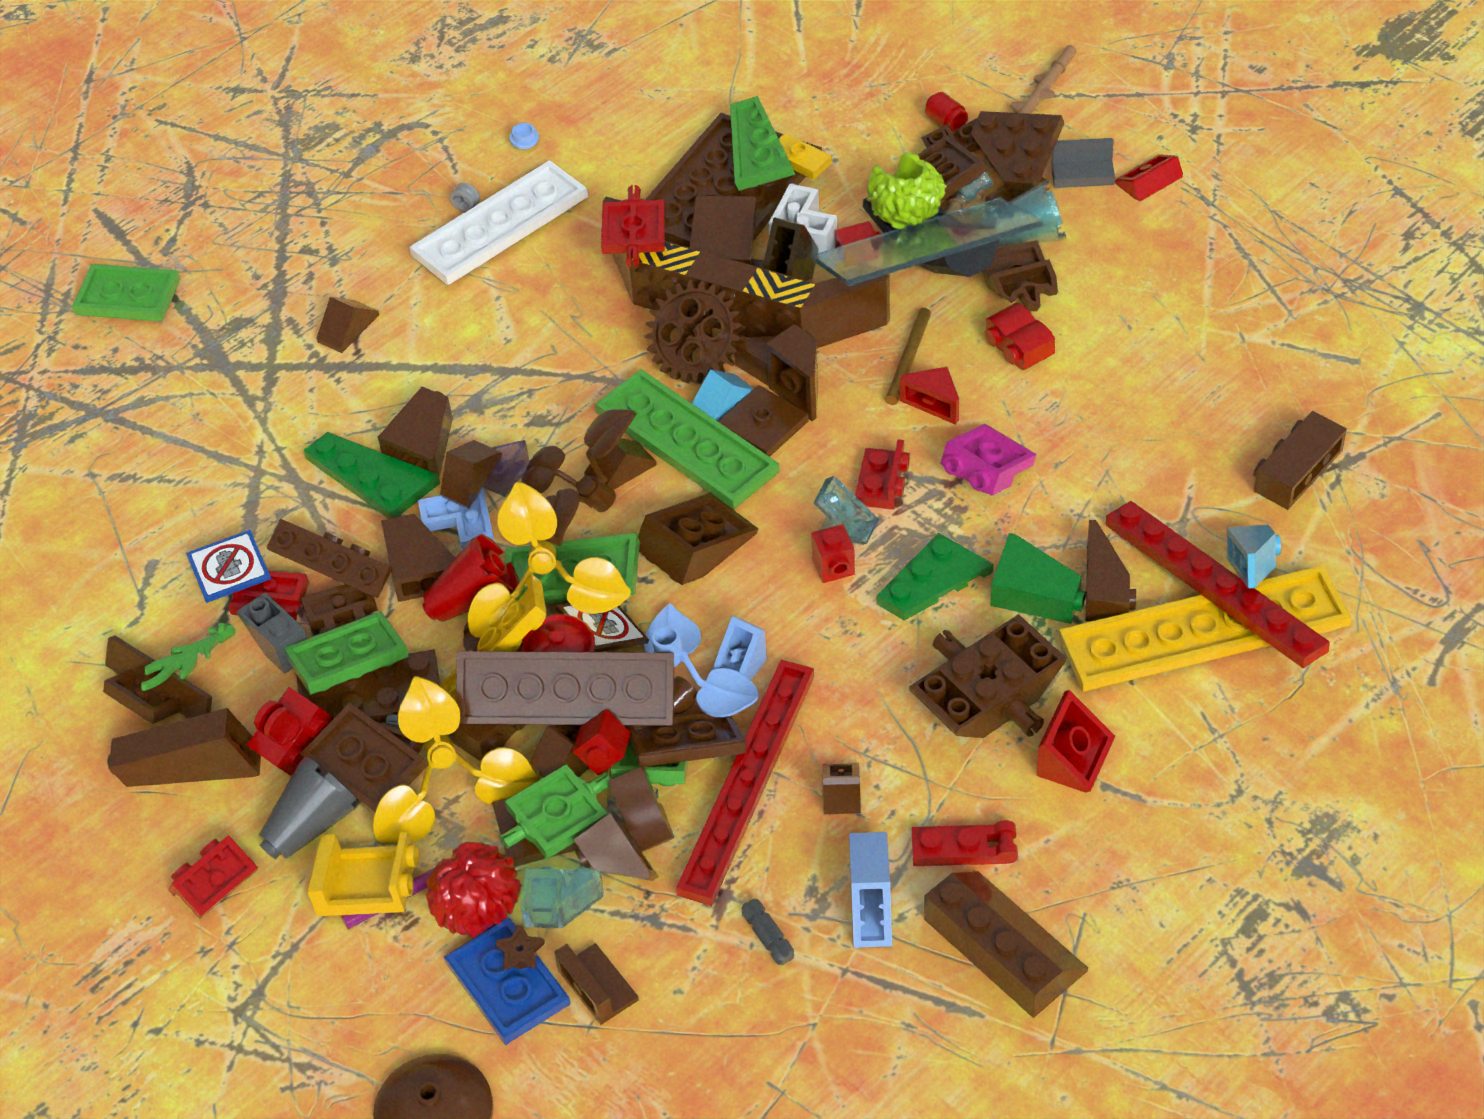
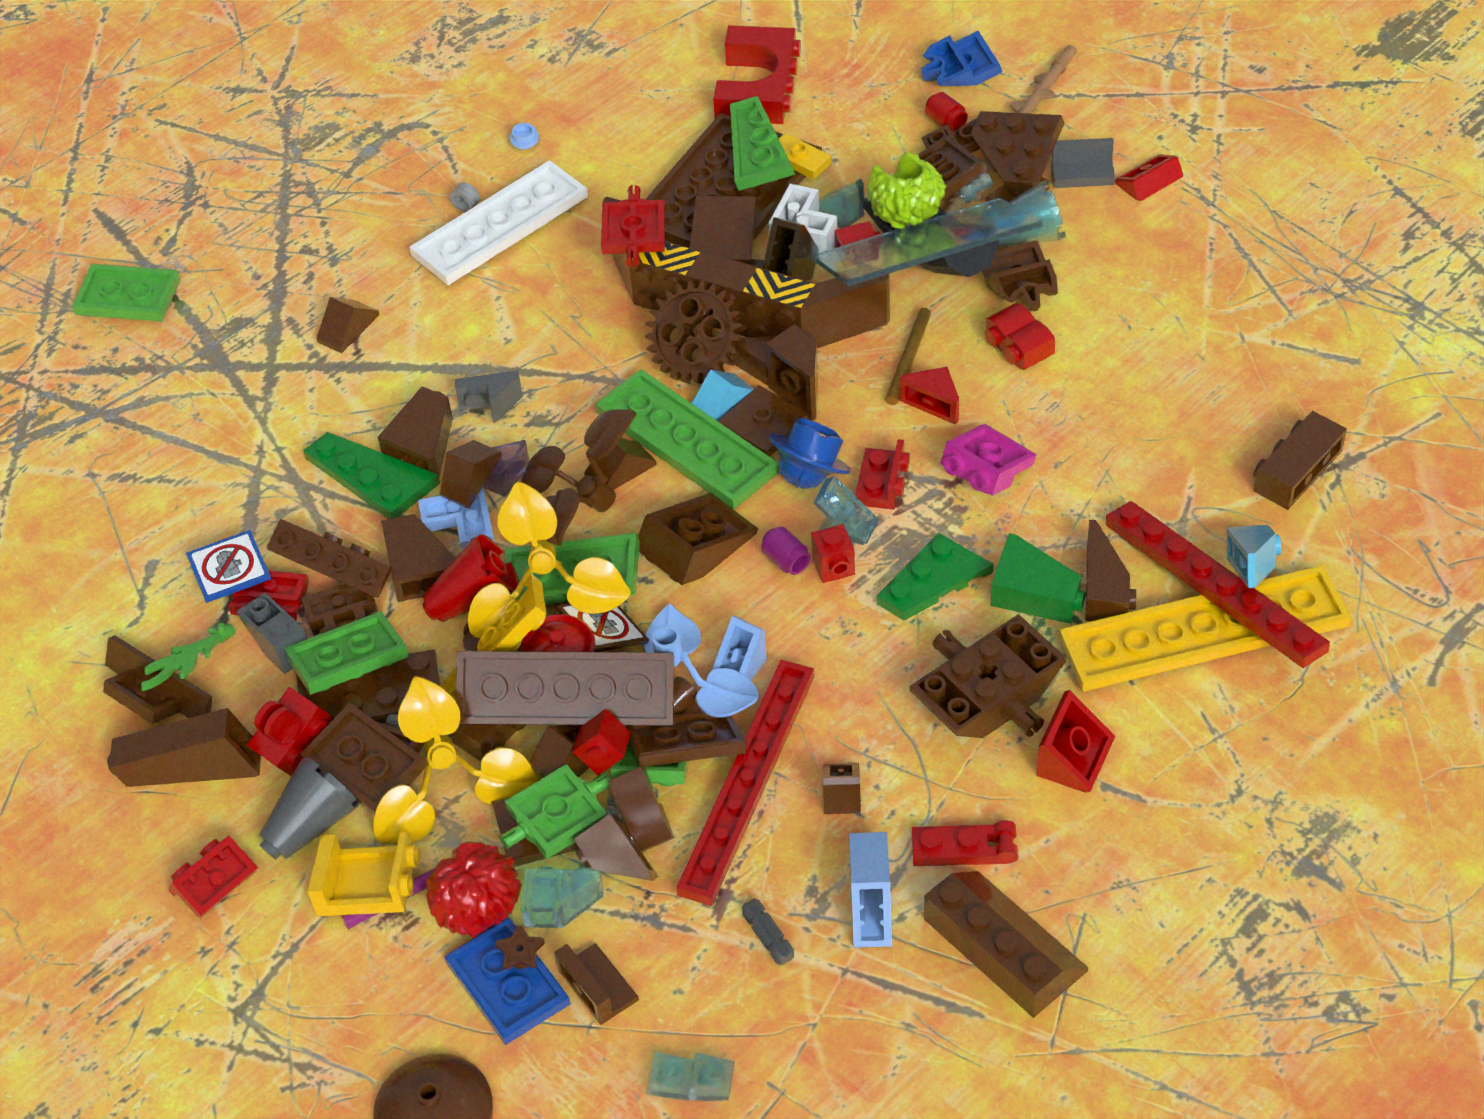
(495, 390): none -> dark grey slope
(688, 1079): none -> clear light blue slope
(763, 48): none -> red arch
(785, 550): none -> magenta brick
(808, 455): none -> blue helmet
(844, 203): none -> clear light blue slope
(960, 62): none -> blue plate

